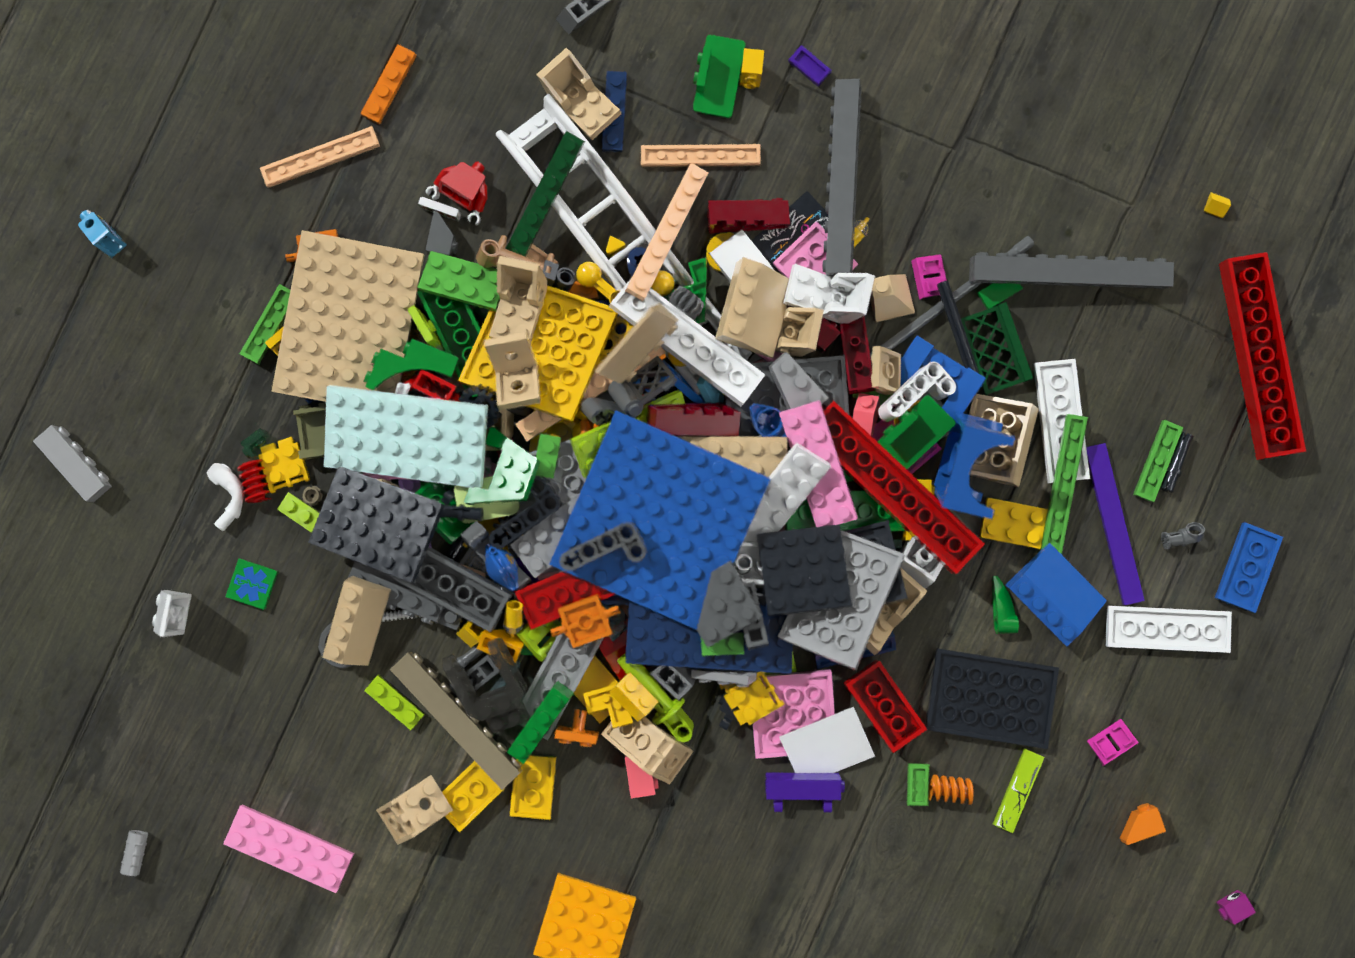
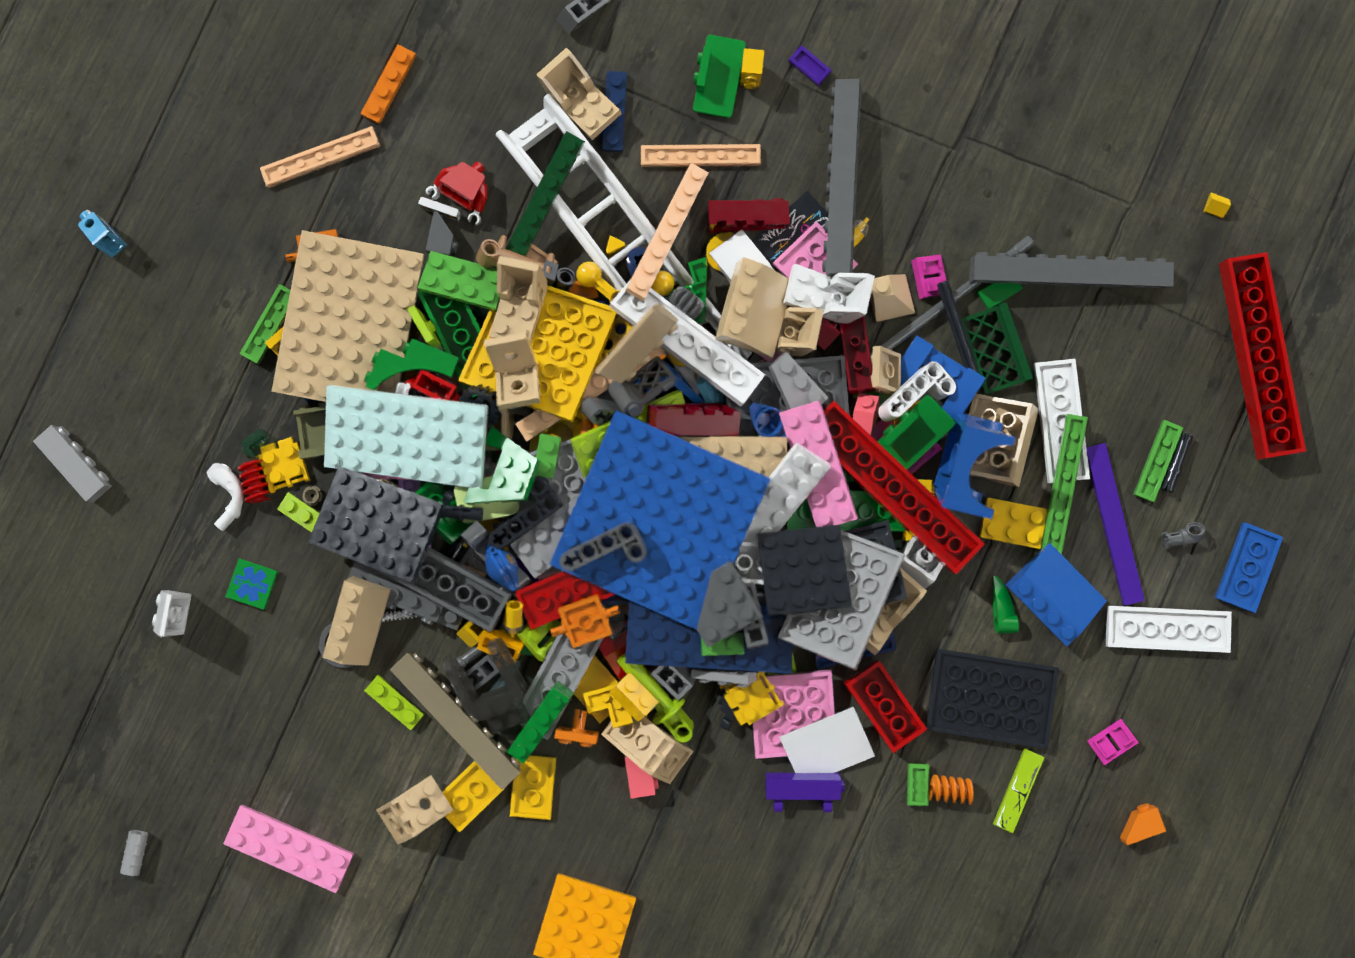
(1235, 907): magenta brick -> none

